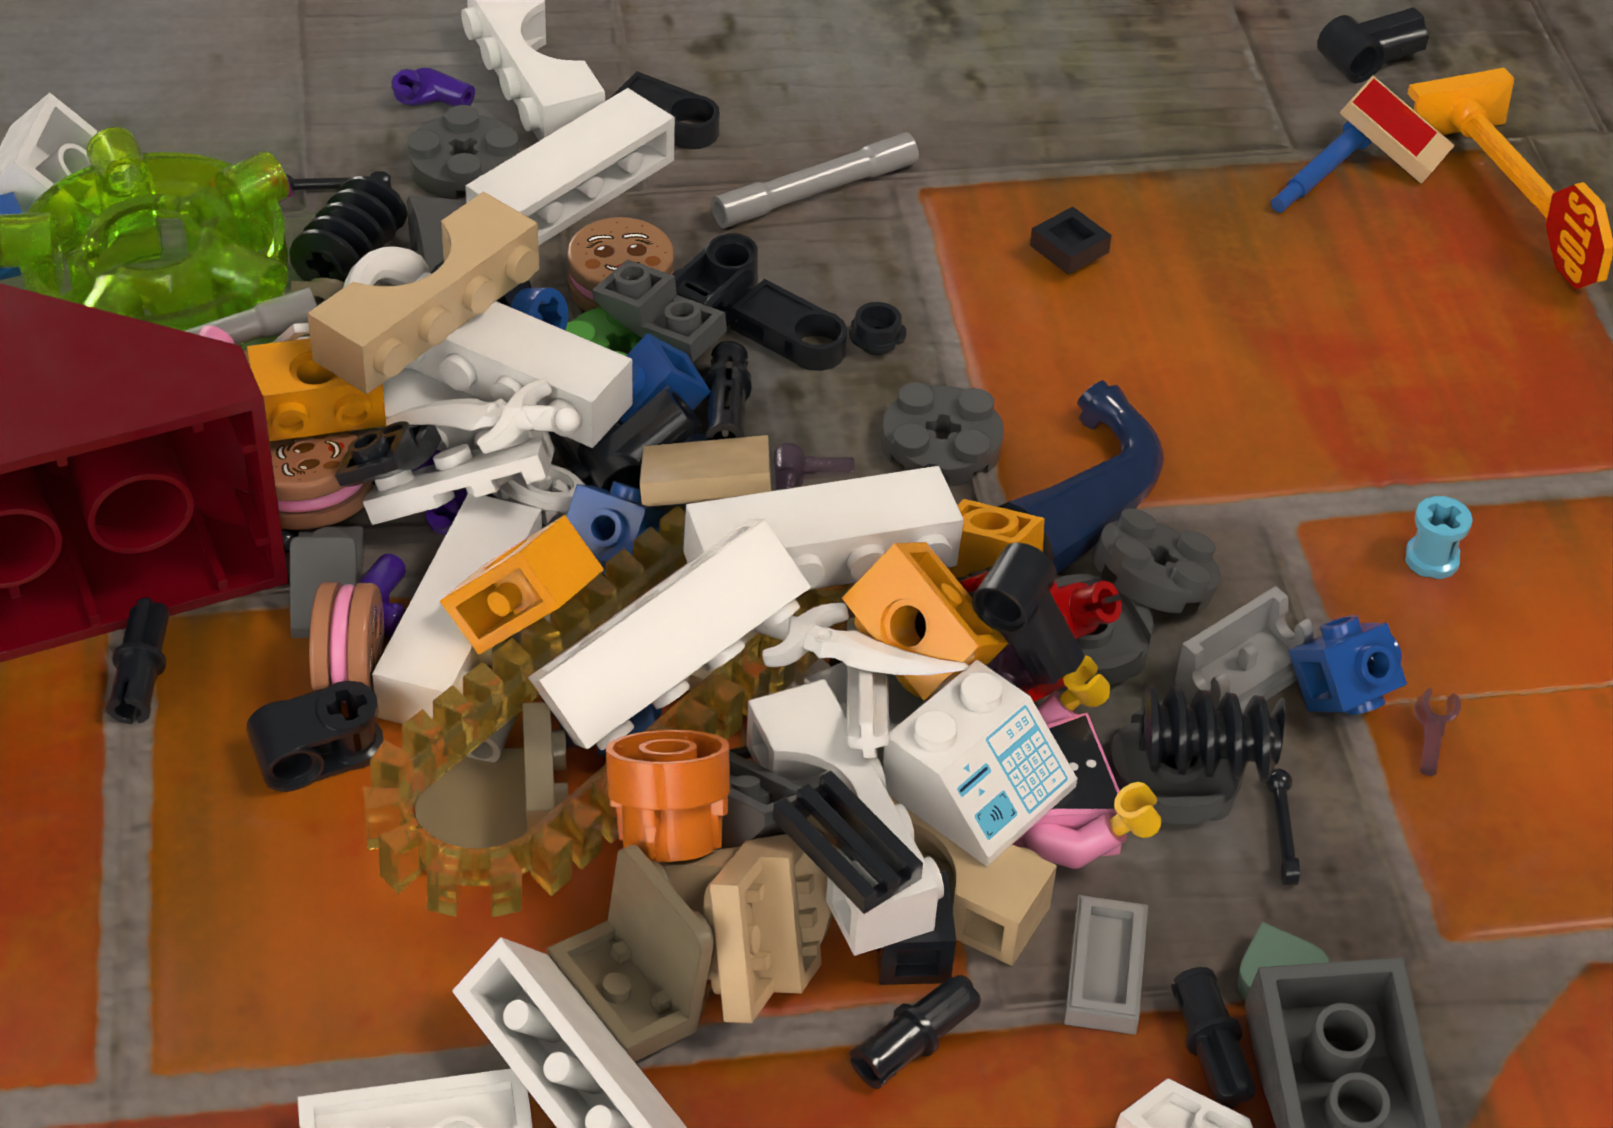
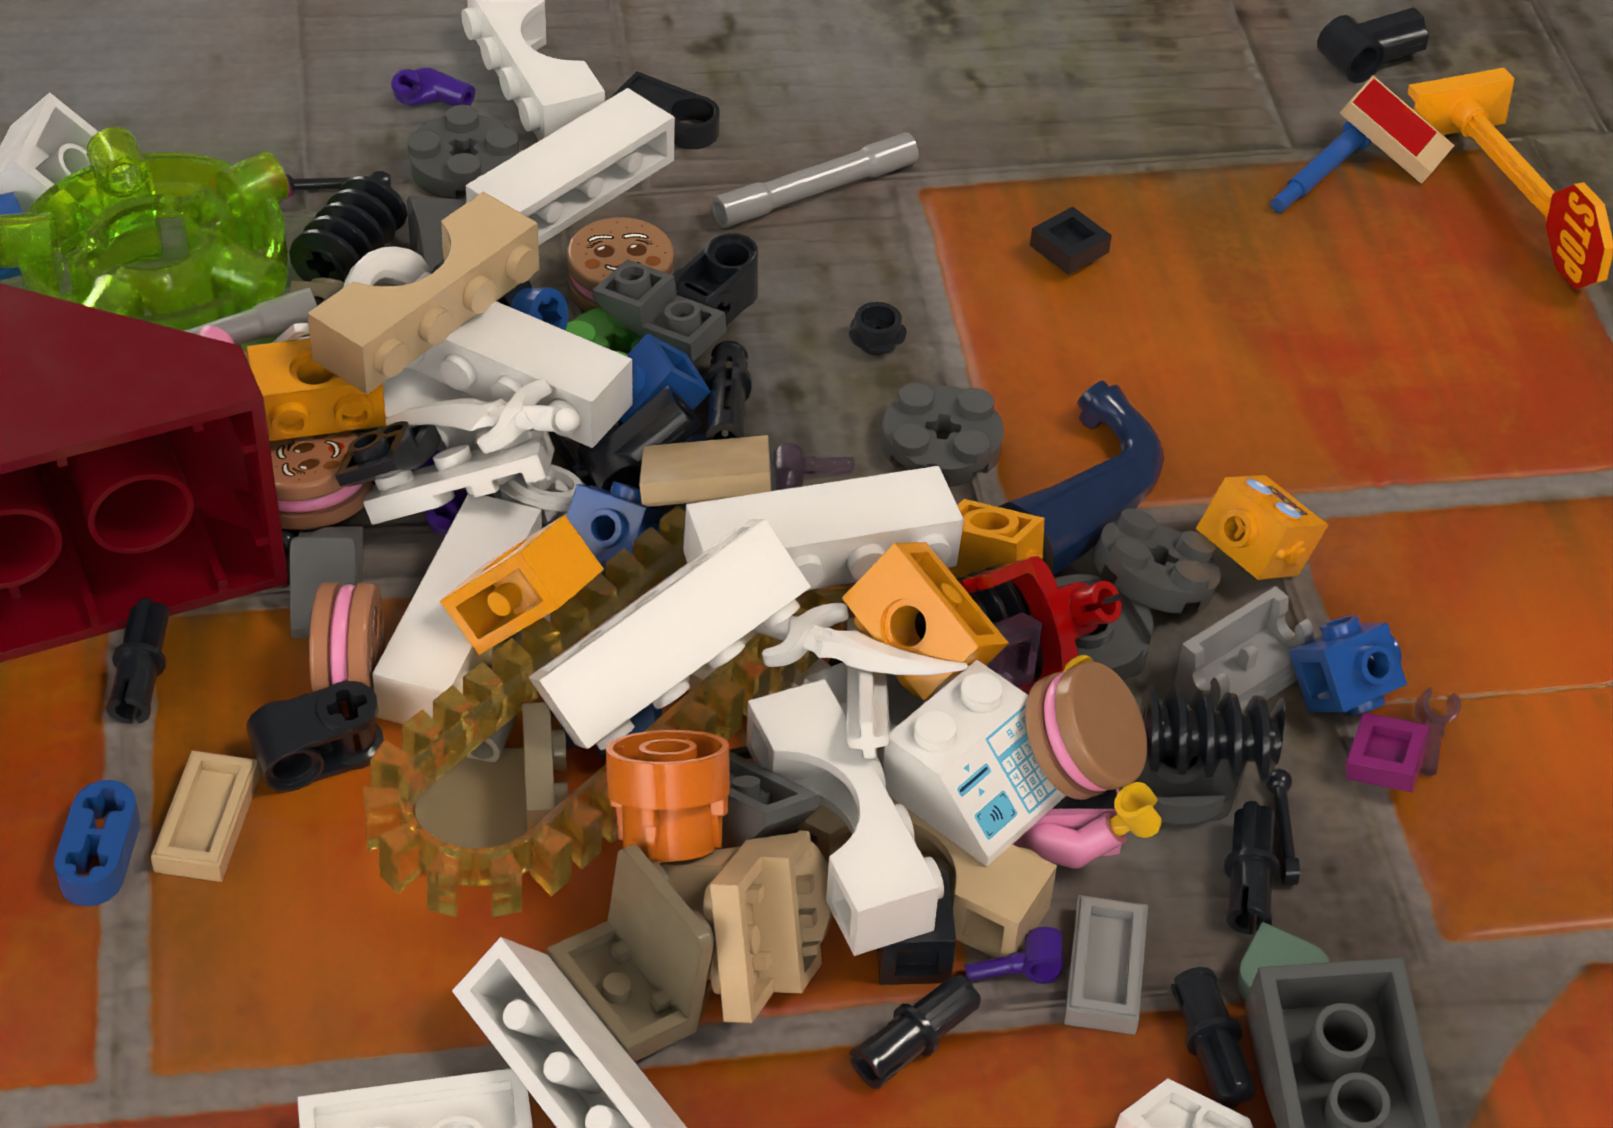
(111, 844): none -> blue beam
(206, 816): none -> tan tile
(387, 574): dark purple arm -> none
(782, 319): black piece -> none
(856, 834): black tile -> none
(1019, 603): black piece -> none
(1039, 962): none -> dark purple hand
(1086, 730): none -> medium nougat head
(1251, 867): none -> black axle
(1261, 527): none -> light orange head
(1387, 752): none -> magenta plate
(1435, 546): medium azure bush -> none

